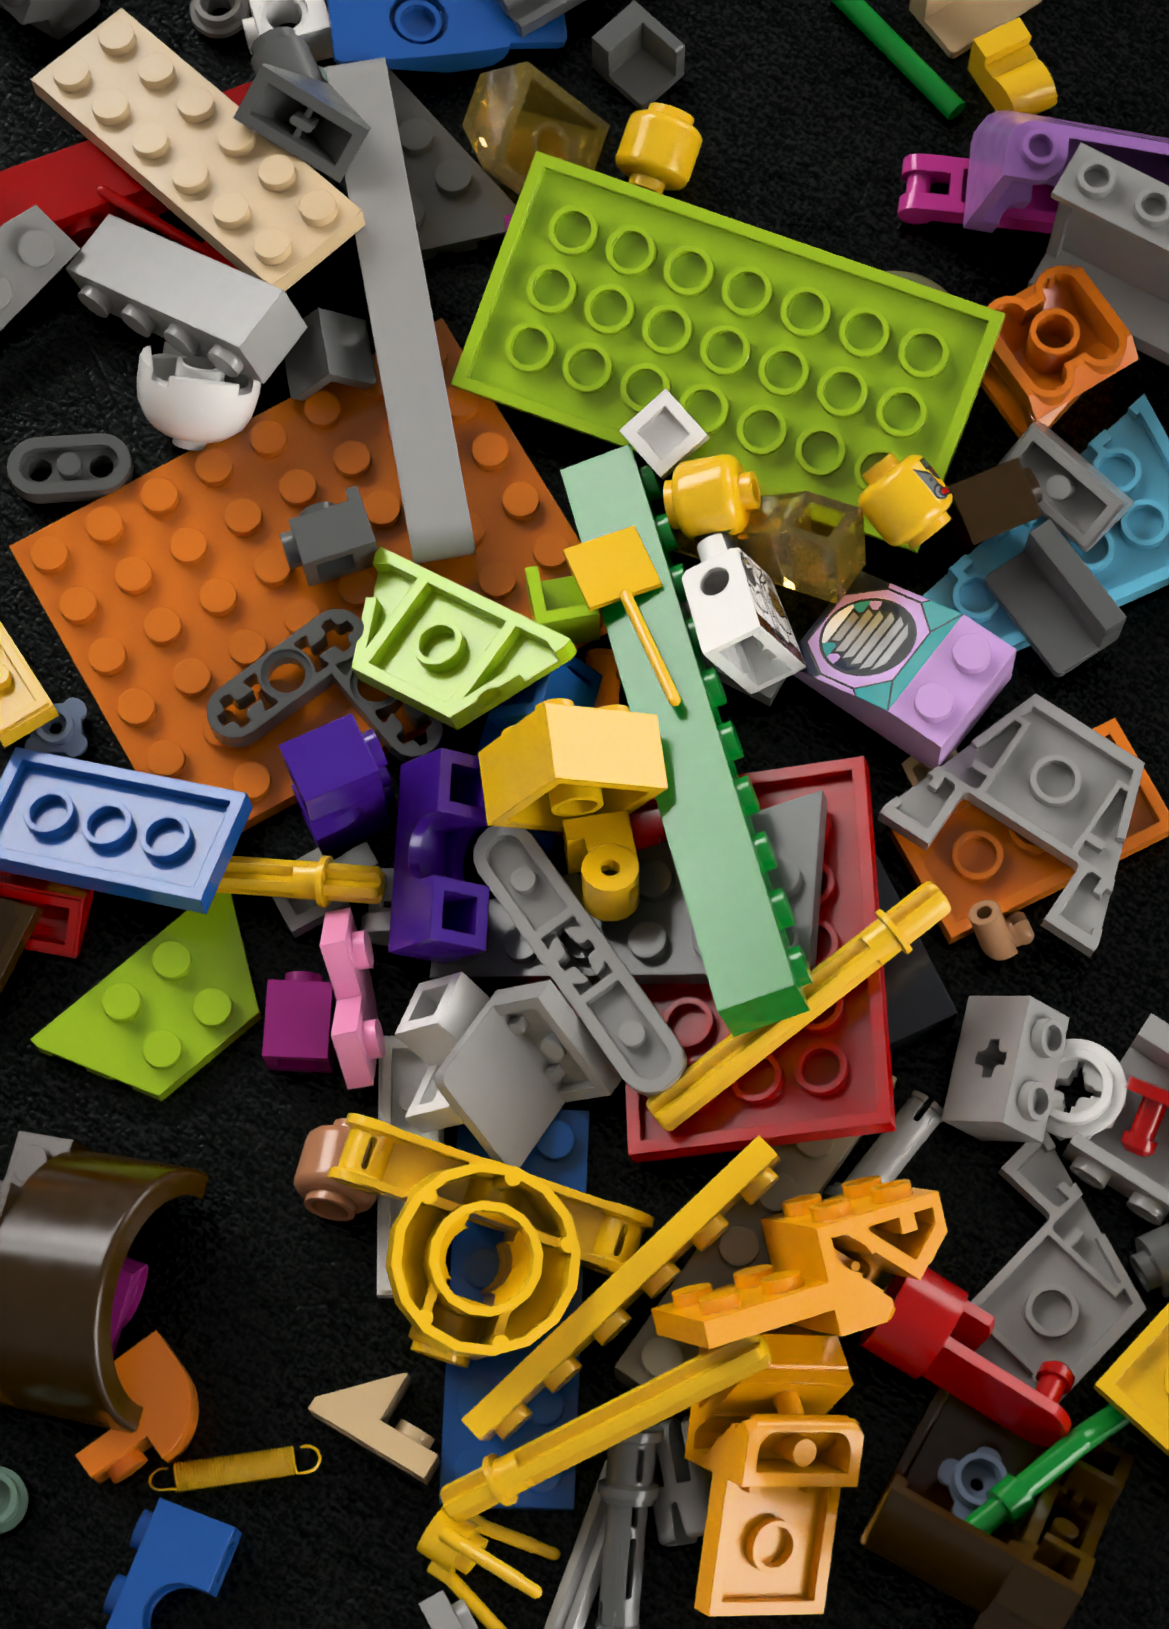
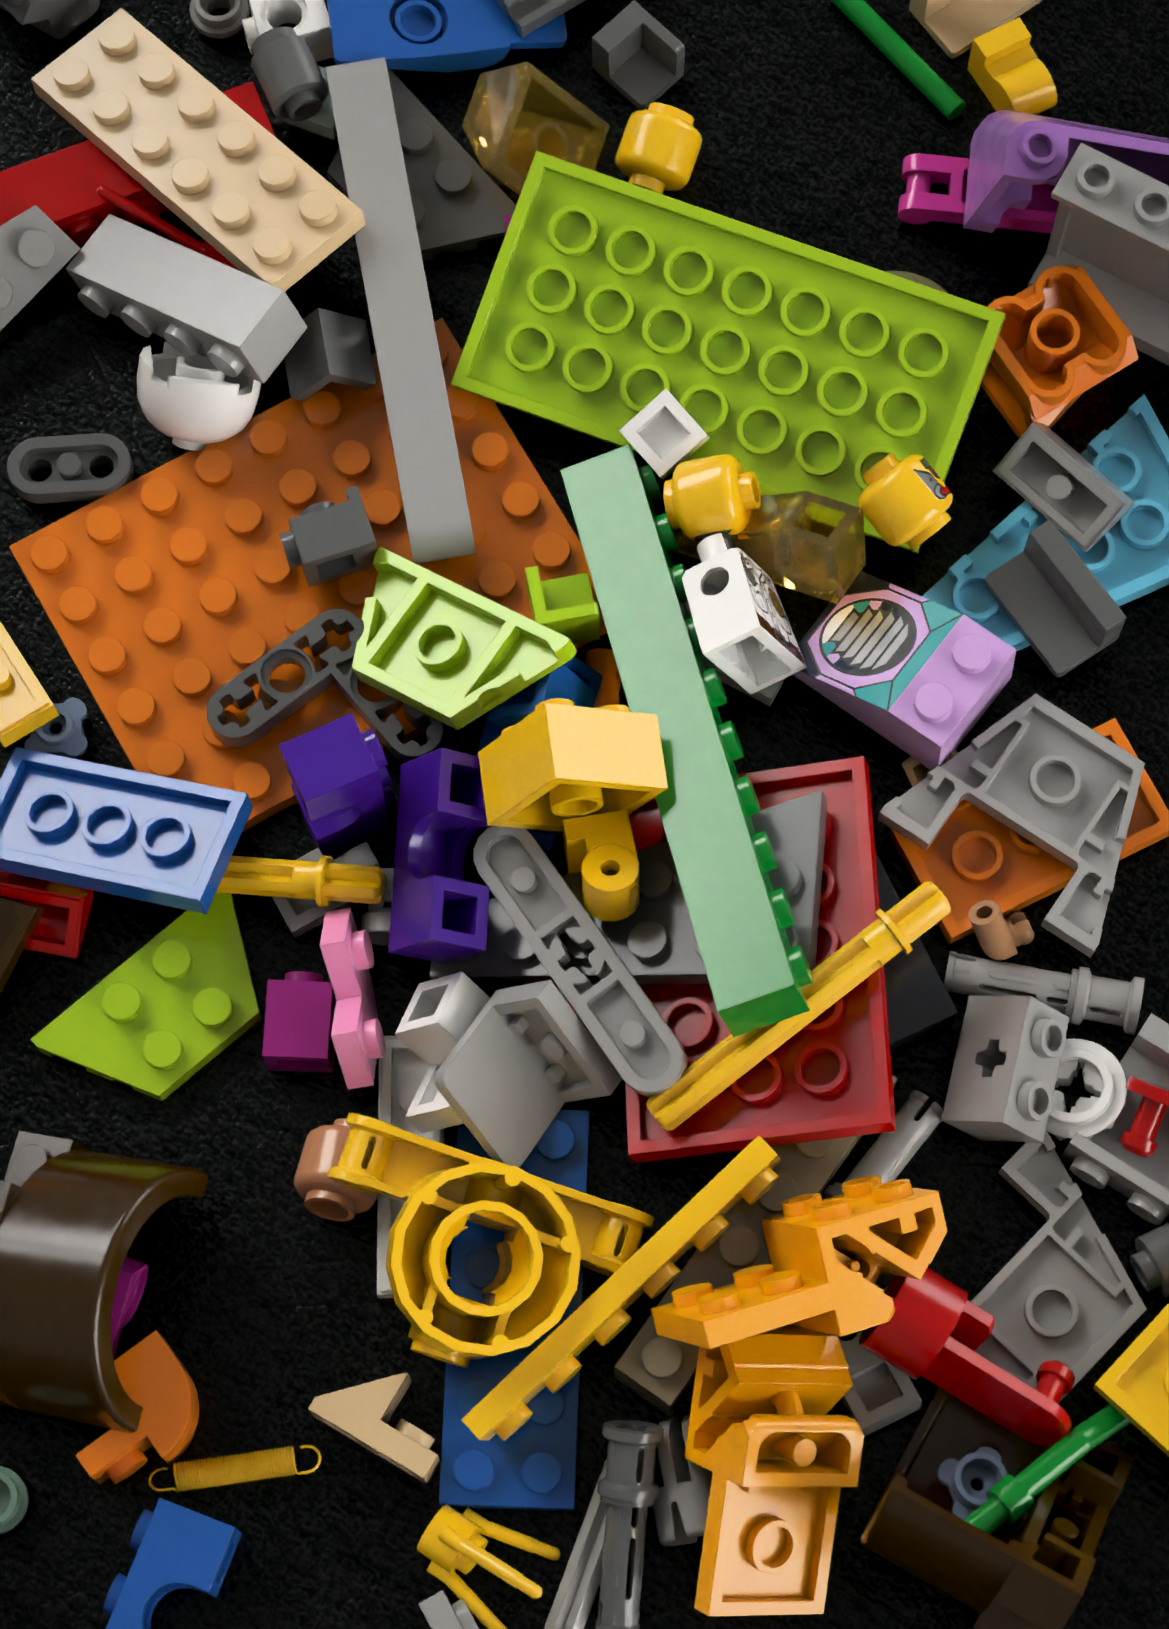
(304, 119): dark grey slope -> none
(599, 1429): yellow axle -> none
(615, 571): yellow piece -> none
(879, 1389): none -> light grey plate
(993, 502): dark brown brick -> none
(1074, 994): none -> light grey pin

